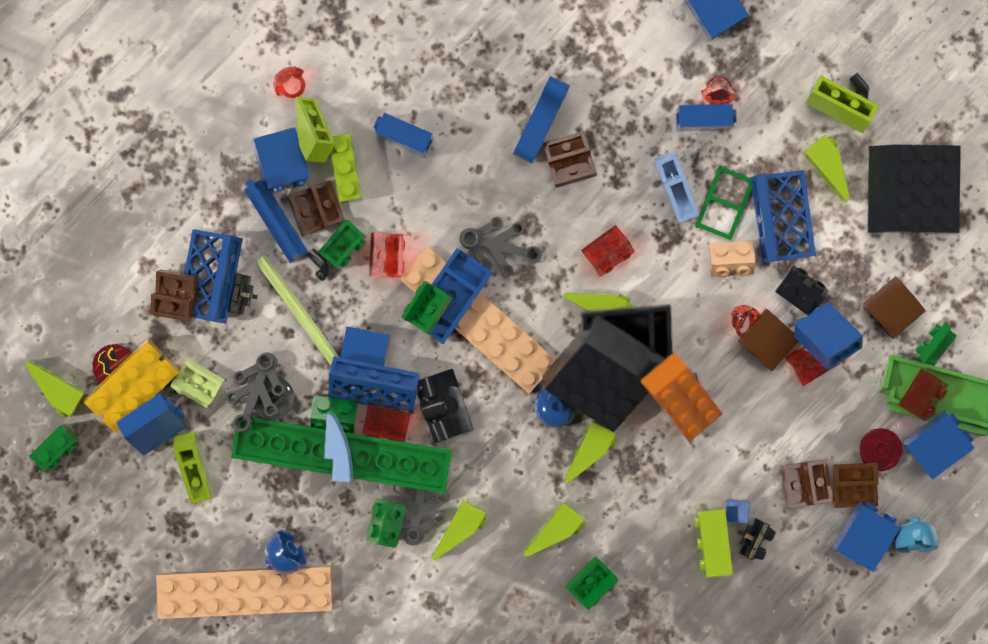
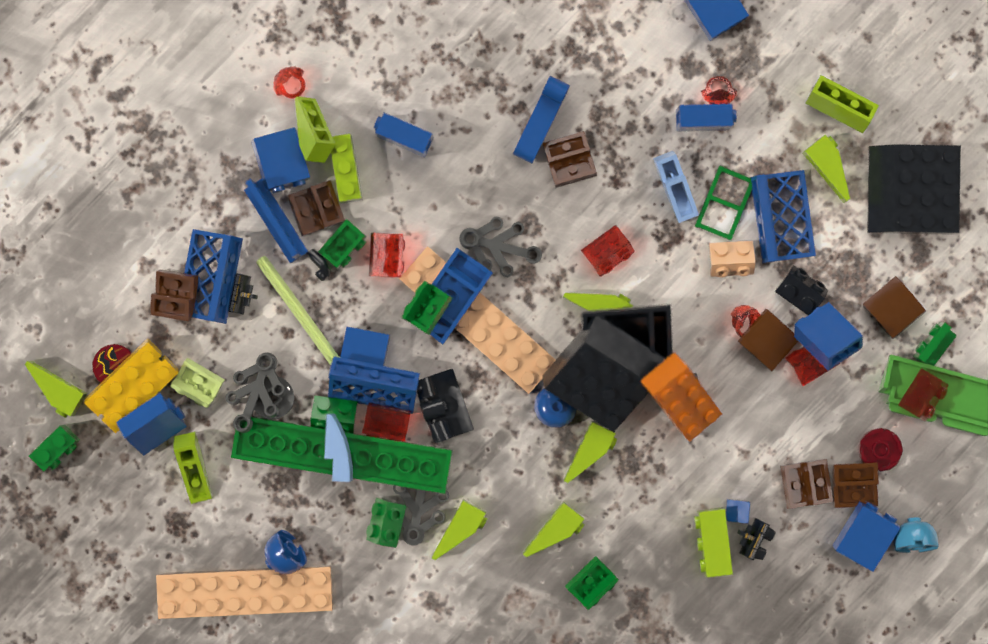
(862, 87): black arm -> none
(939, 444): blue brick -> none

